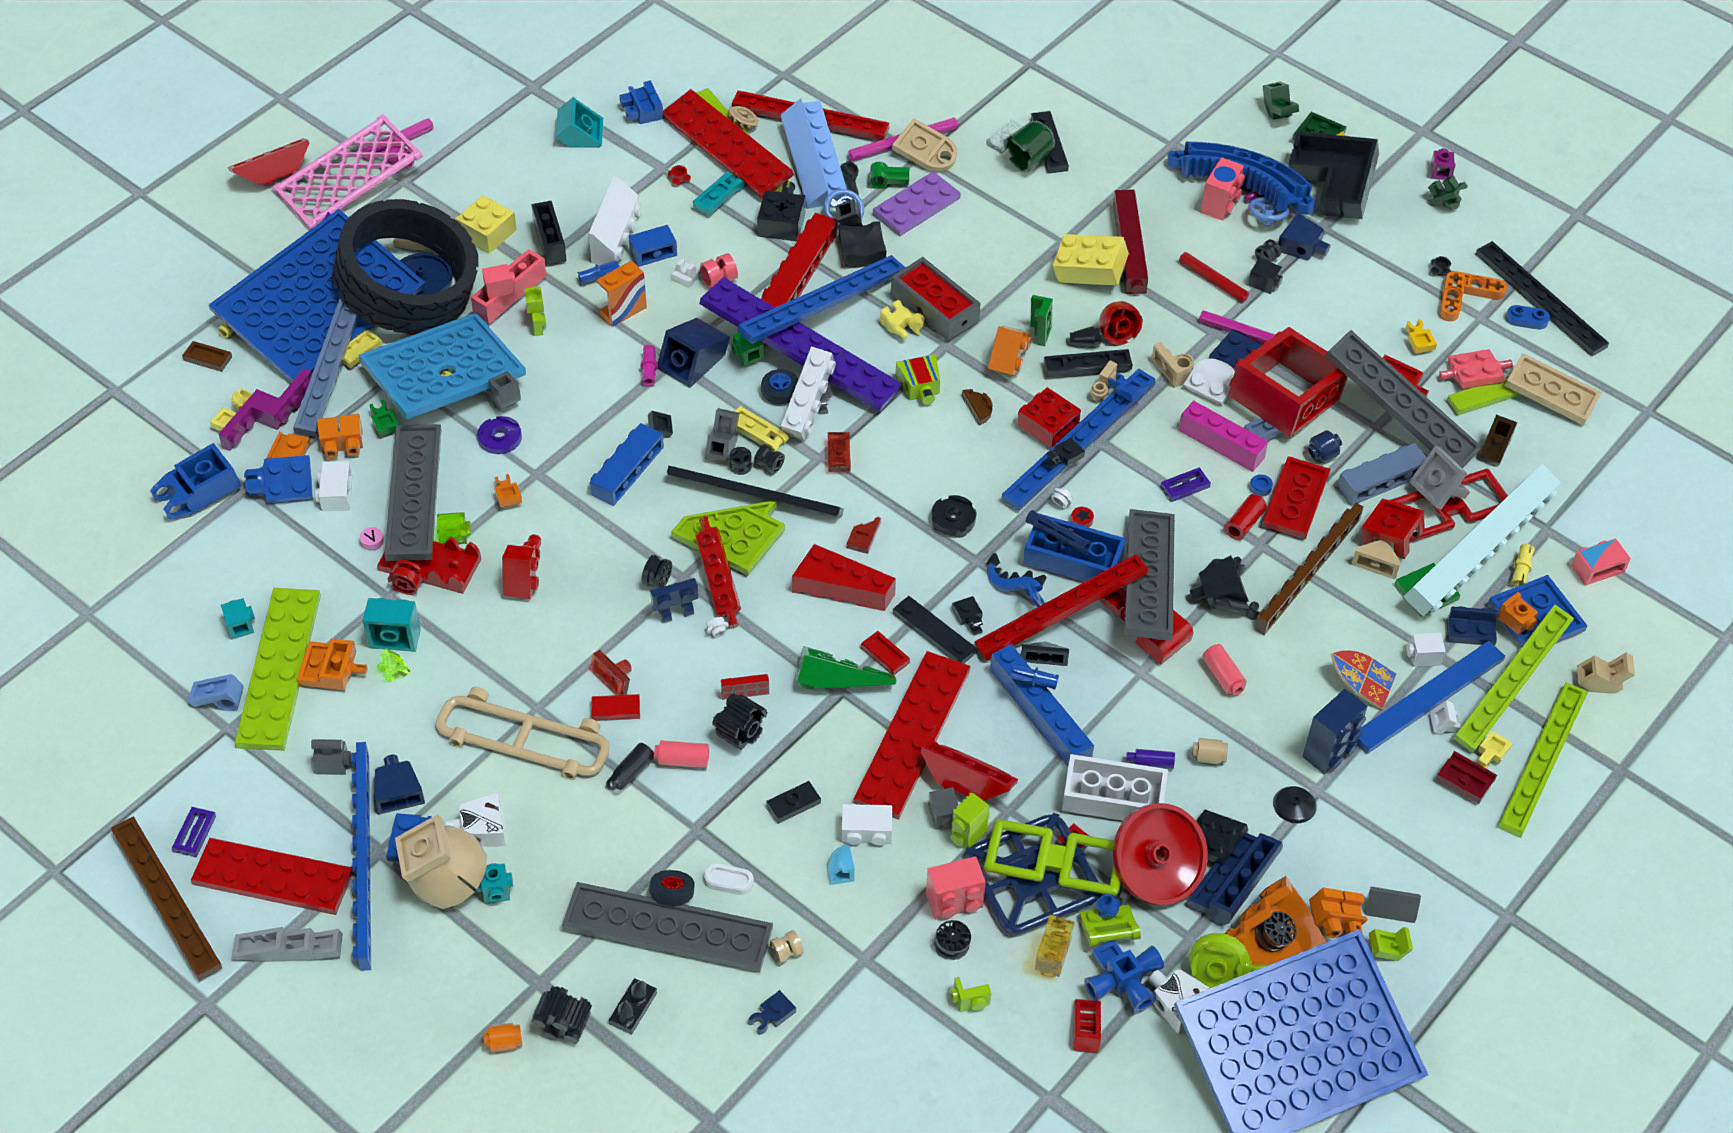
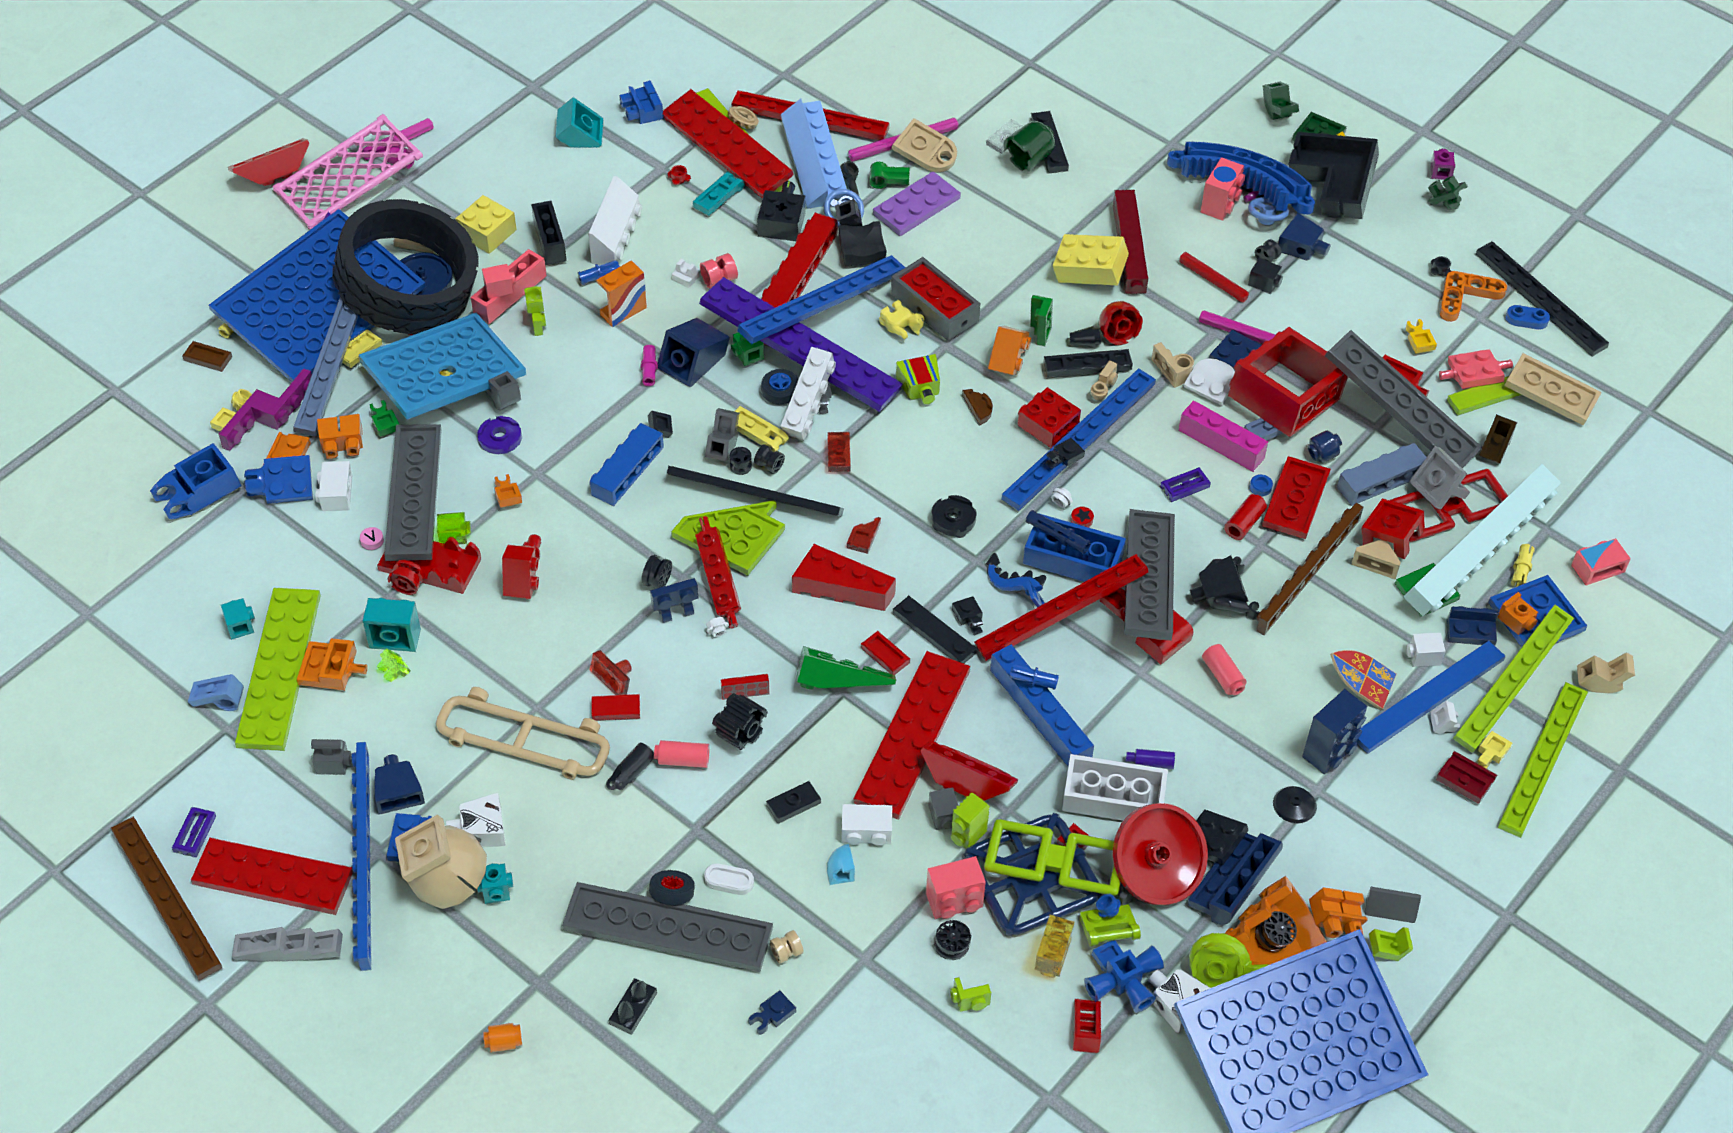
(561, 1015): black brick -> none
(653, 245): blue brick -> none
(1045, 653): black slope -> none
(1128, 388): blue plate -> none
(1210, 751): tan brick -> none

